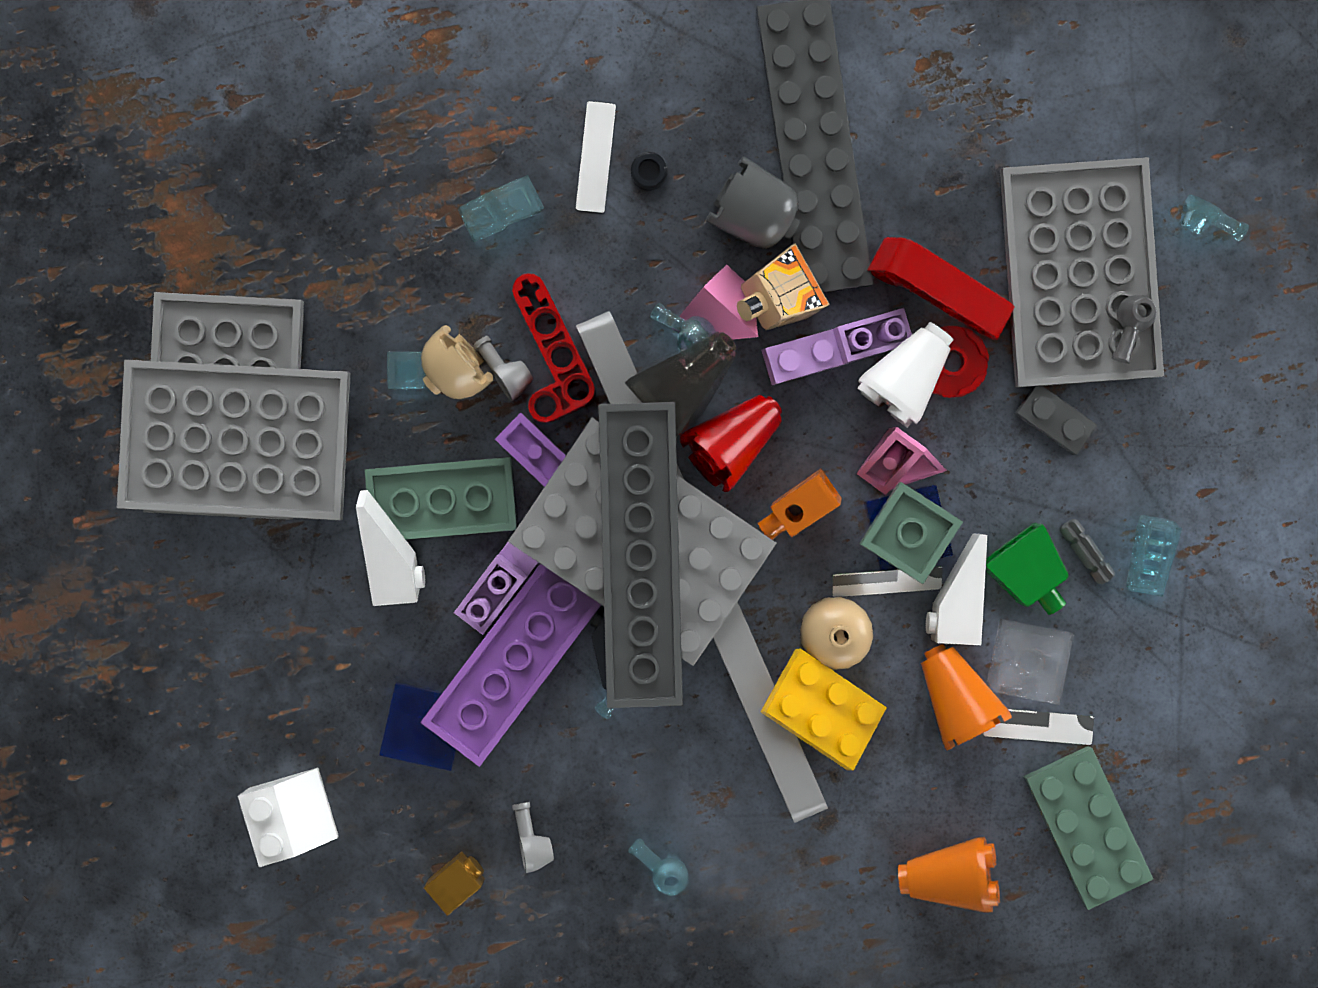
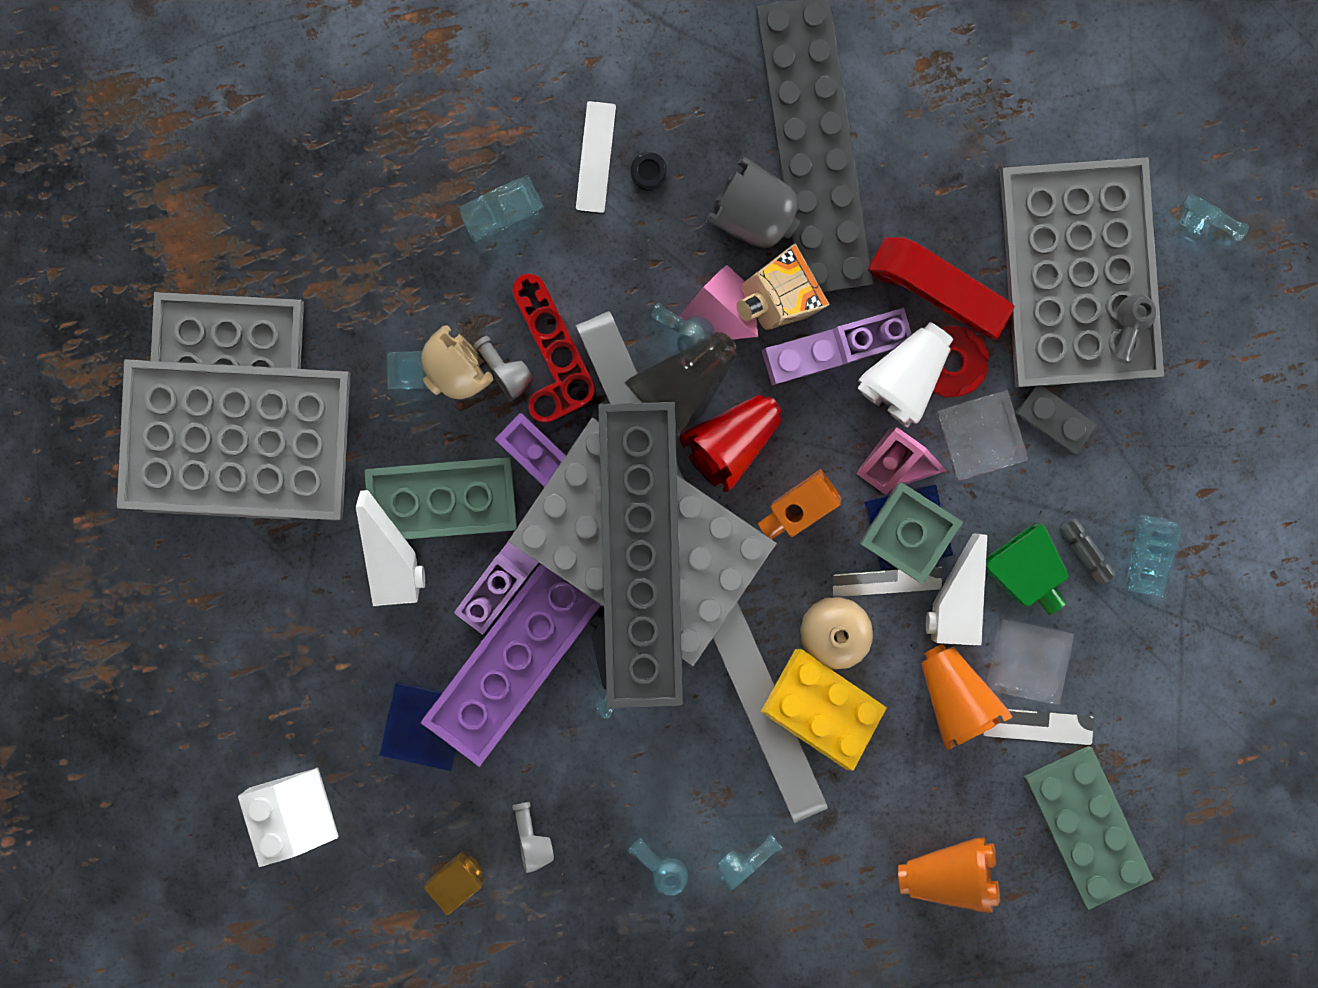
(736, 868): none -> clear light blue bar
(981, 435): none -> clear plate

